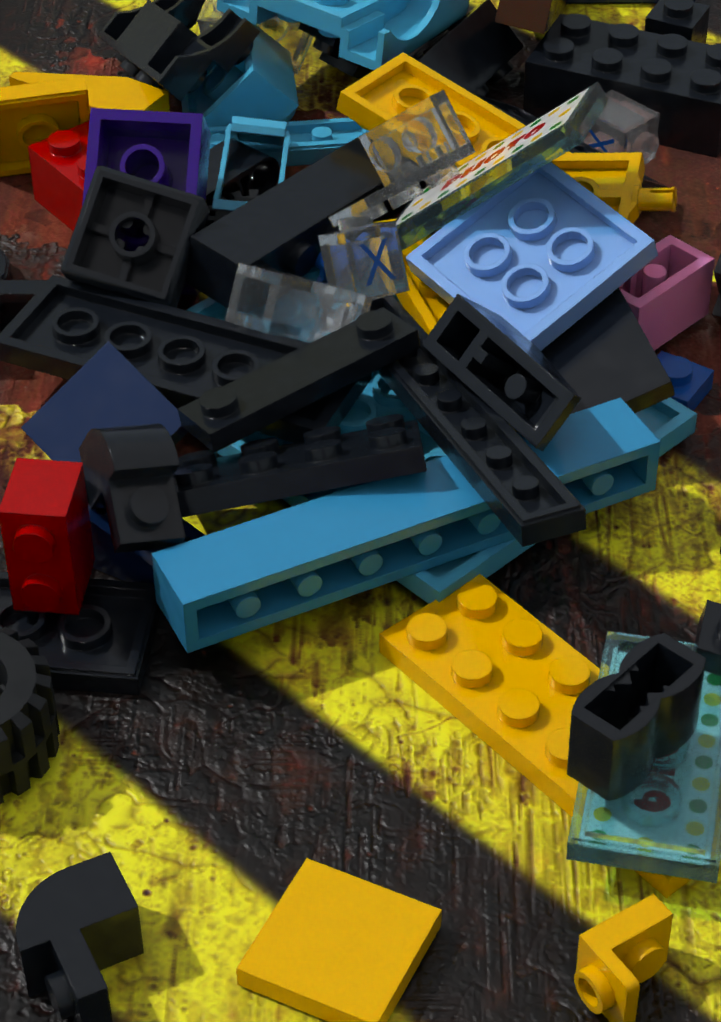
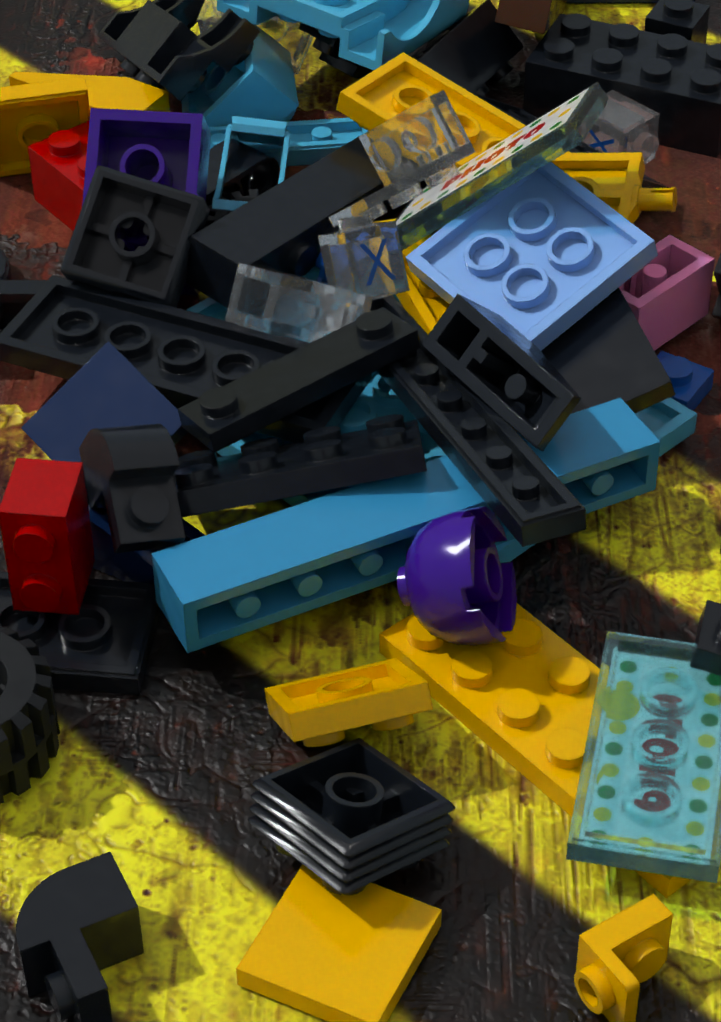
(328, 704): none -> yellow plate
(351, 816): none -> black brick
(458, 580): none -> dark purple cylinder
(635, 716): black brick -> none

